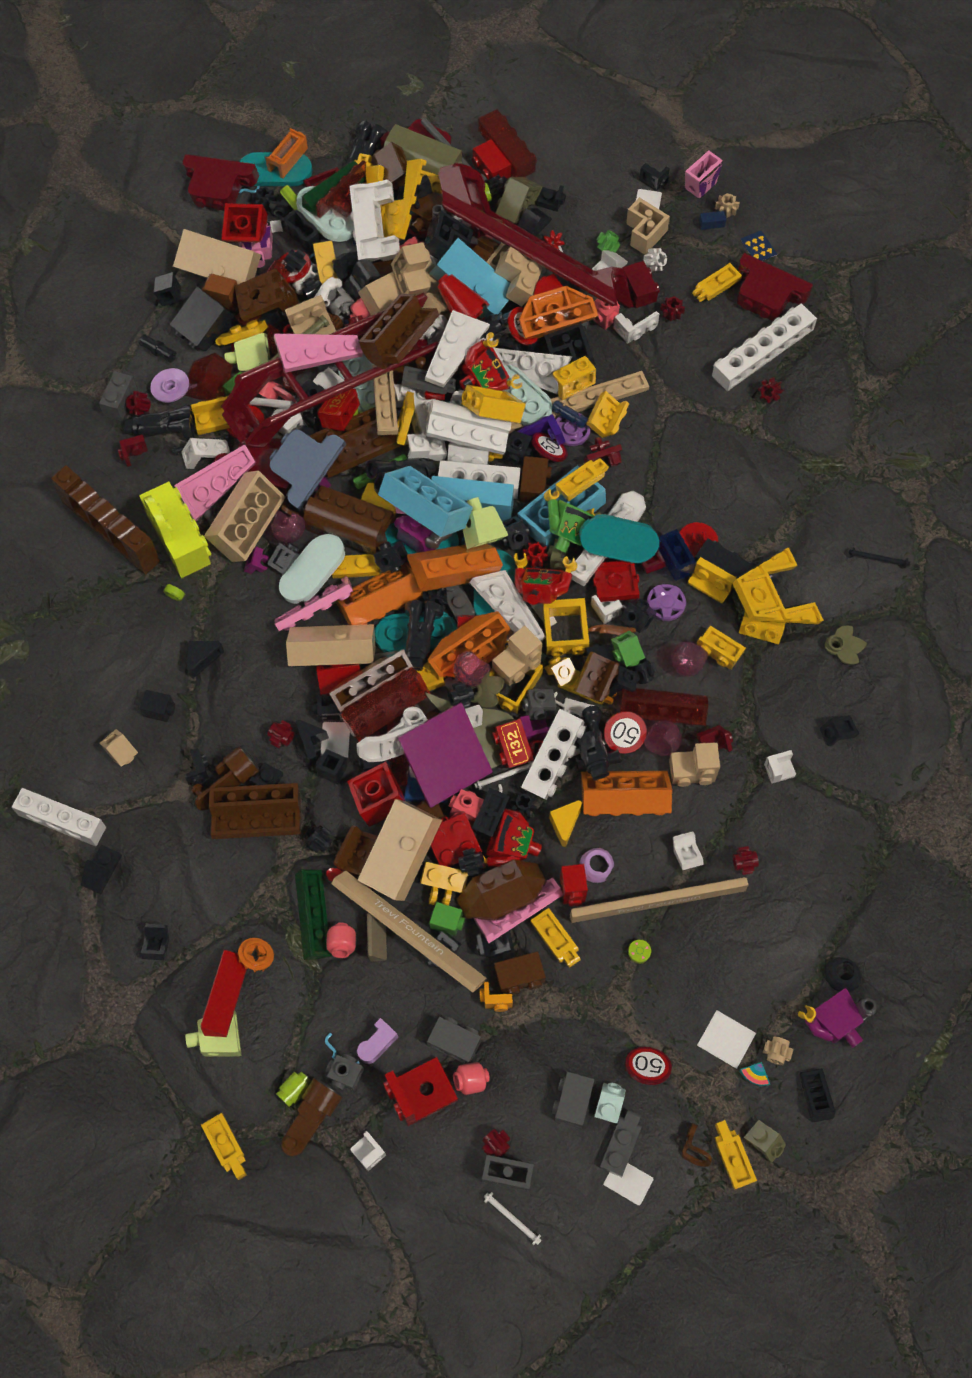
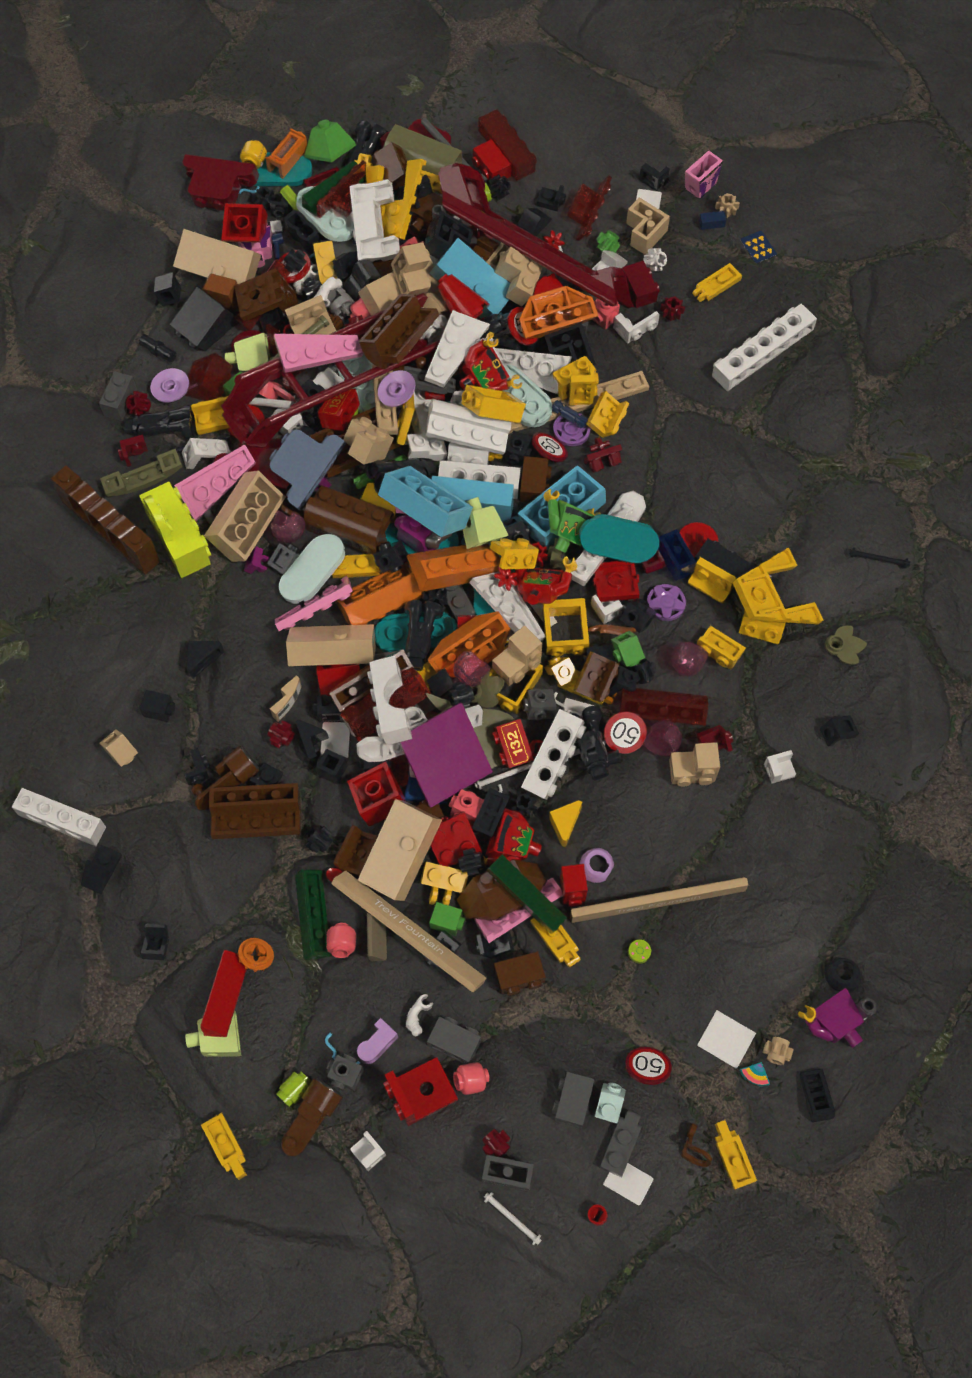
(142, 477): none -> olive slope
(174, 592): lime tile -> none
(239, 333): yellow hinge -> none
(253, 153): none -> yellow head
(277, 239): none -> dark blue hand
(290, 693): none -> tan slope
(328, 142): none -> bright green slope
(367, 441): none -> tan brick
(393, 721): none -> white arch
(396, 388): none -> lavender dish
(412, 1021): none -> white piece
(440, 683): none -> black slope
(498, 1002): light orange bracket -> none
(506, 578): none -> red plant
(515, 554): none -> yellow bracket
(517, 196): olive brick -> none
(526, 894): none -> dark green slope
(534, 729): magenta panel -> none
(544, 425): dark purple bracket -> none
(581, 479): yellow hinge -> none
(583, 388): none -> yellow bracket
(586, 205): none -> clear red bracket
(593, 1213): none -> red hinge
(627, 793): orange slope -> none
(687, 851): white bracket -> none
(745, 860): dark red gear -> none
(765, 390): dark red gear -> none
(765, 1140): olive bracket -> none
(768, 288): dark red brick -> none

